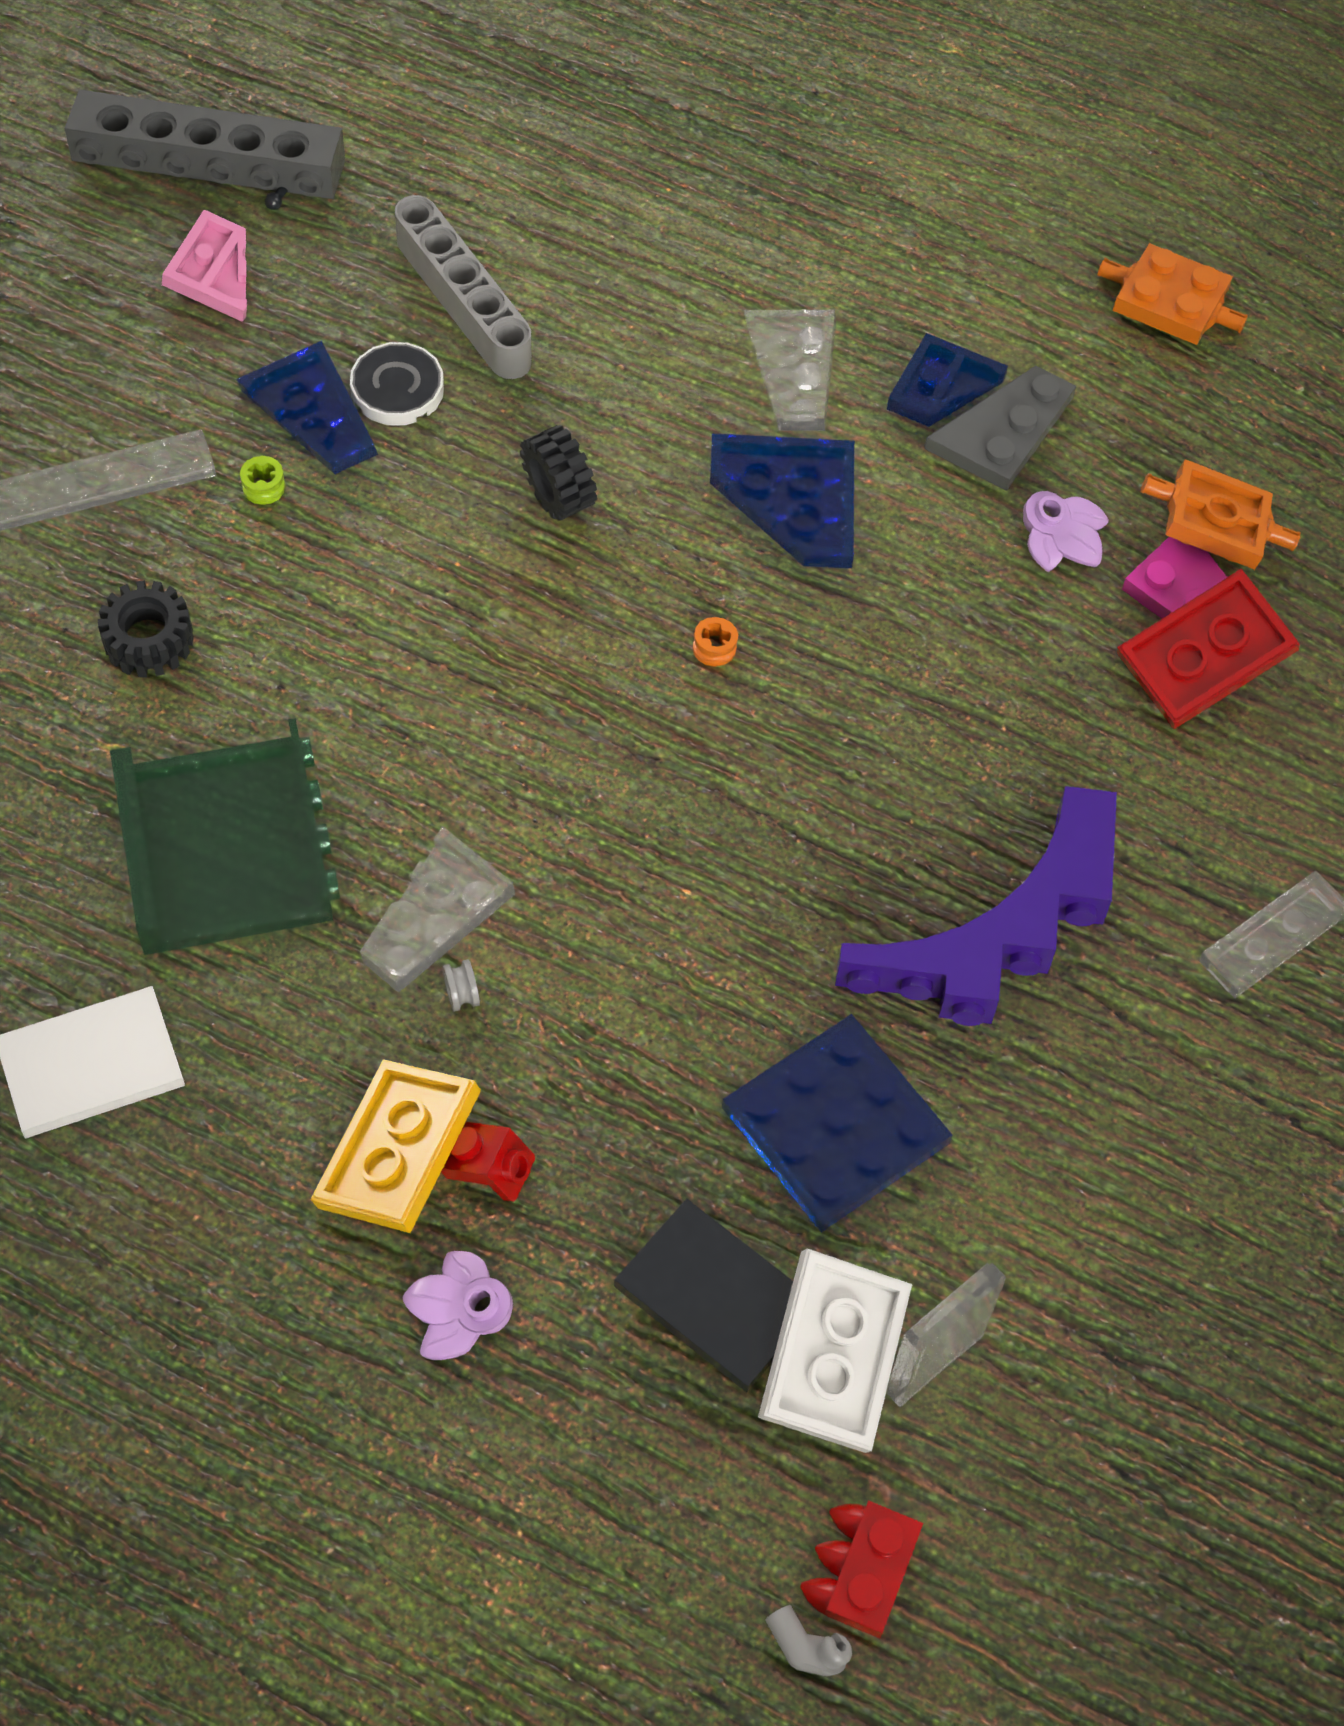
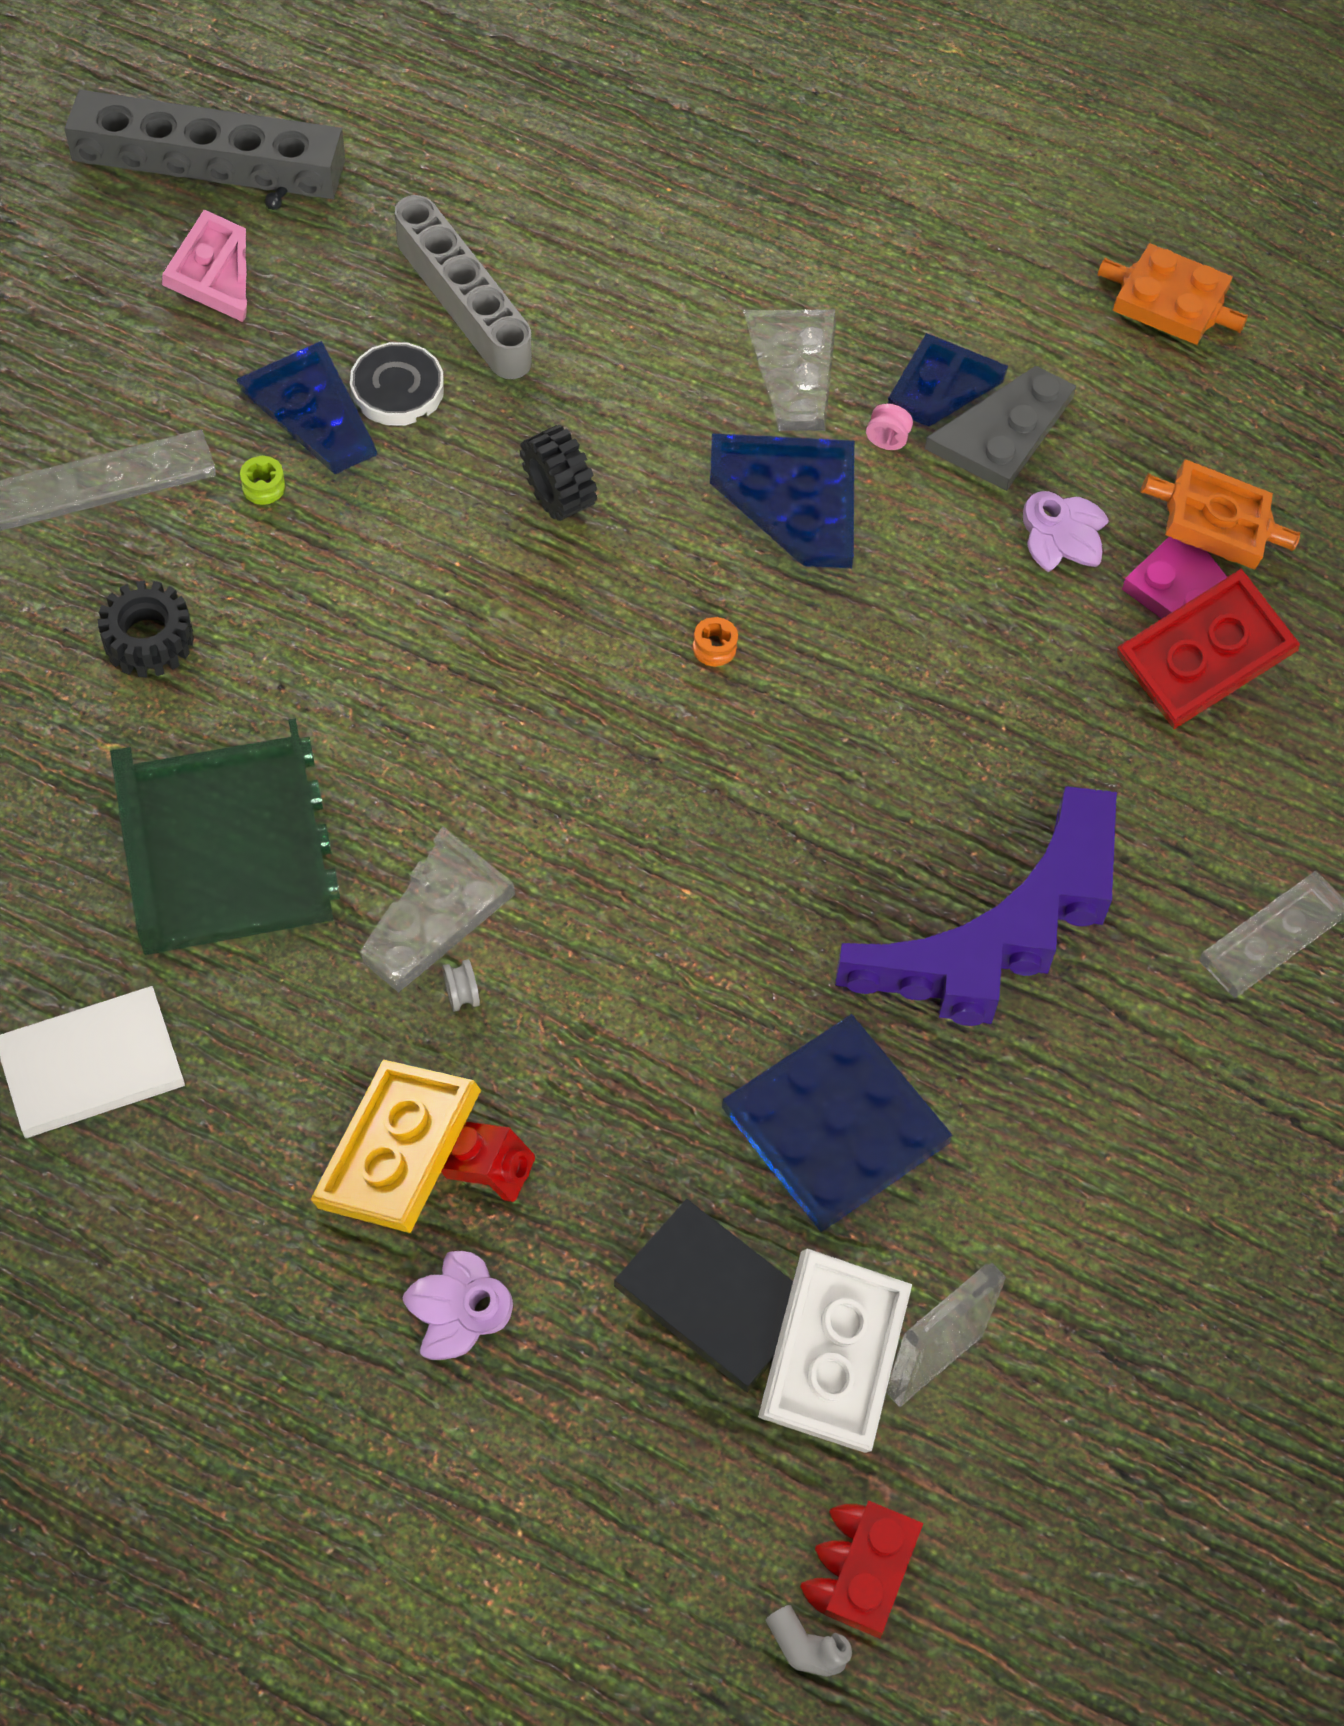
(889, 426): none -> bright pink bush

